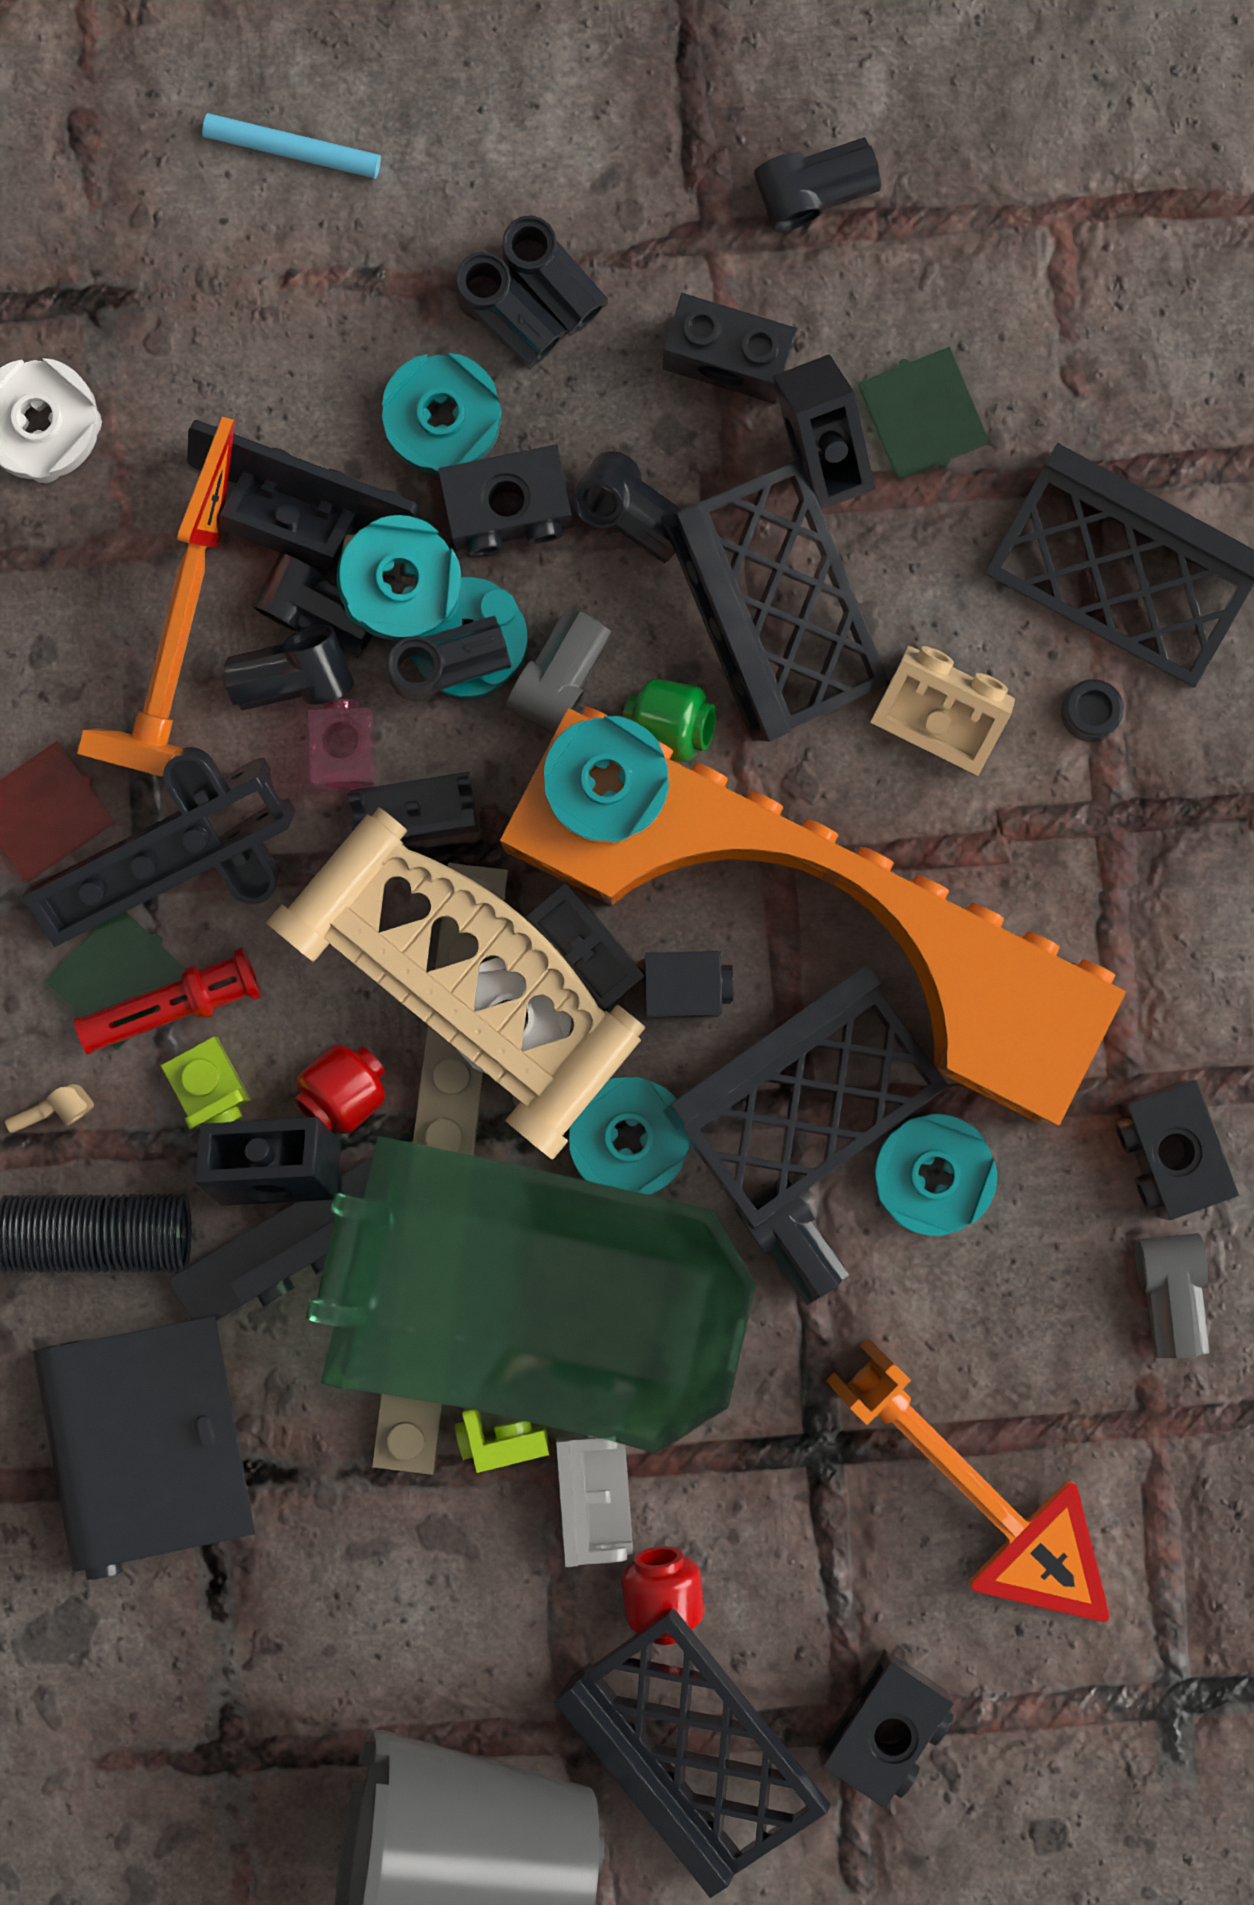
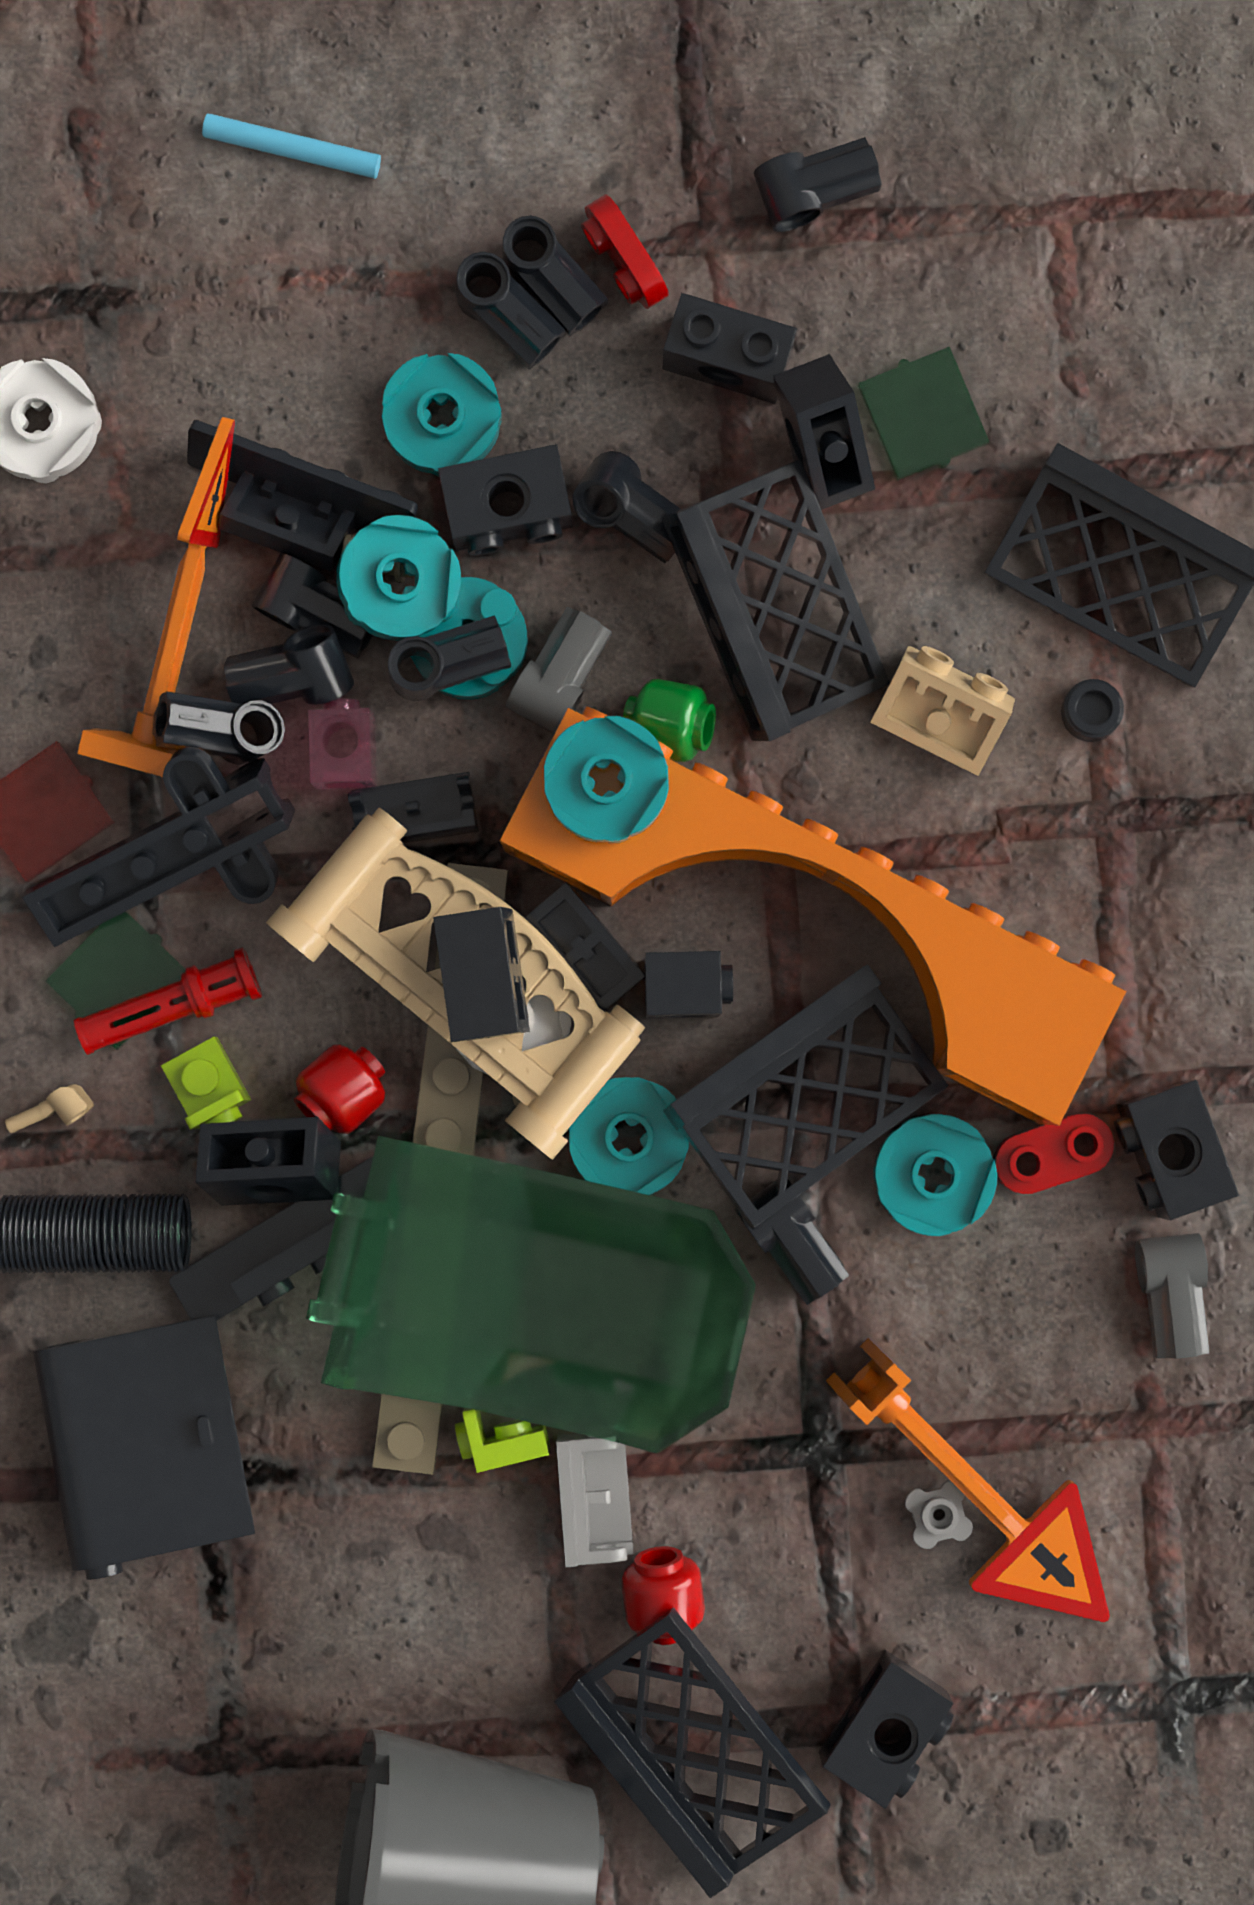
(215, 726): none -> black piece
(481, 974): none -> black hinge
(611, 233): none -> red plate
(923, 1505): none -> light grey plate
(1053, 1153): none -> red plate

